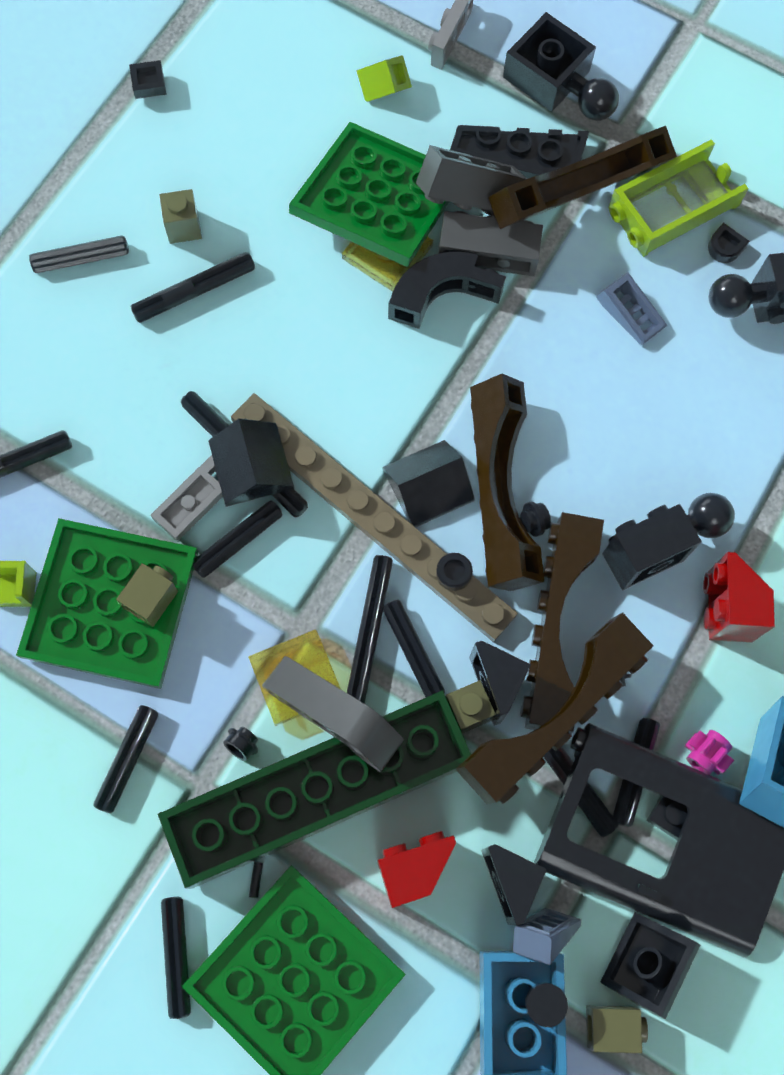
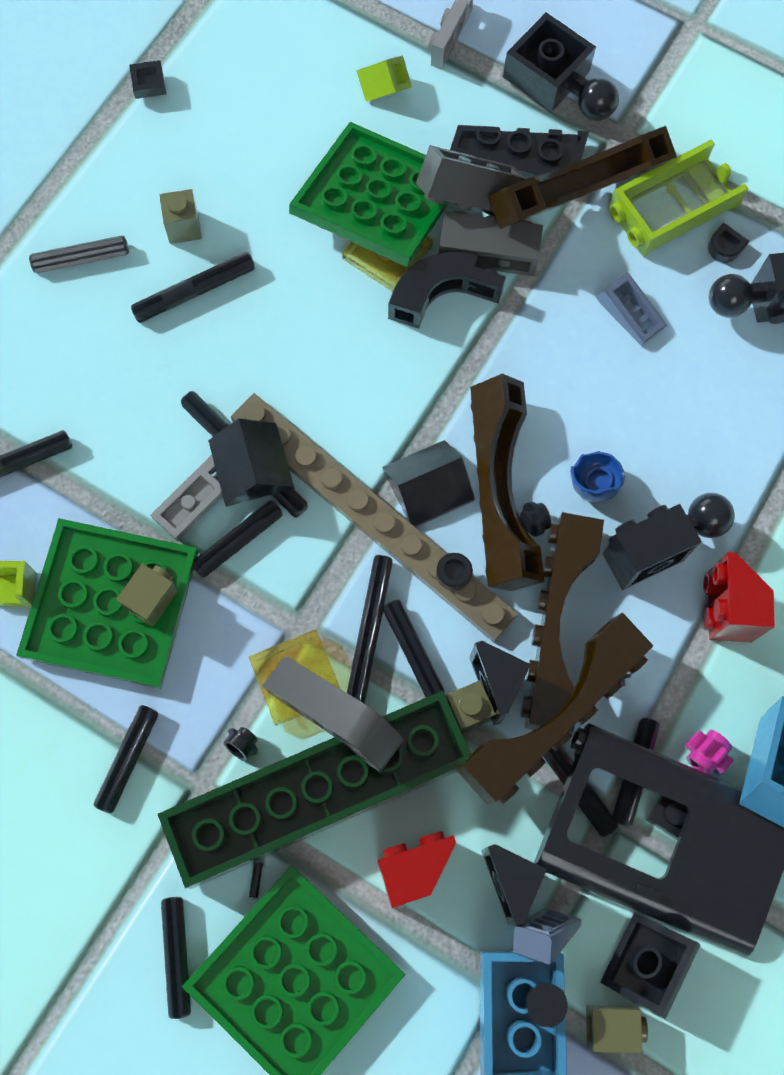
(597, 476): none -> blue hair

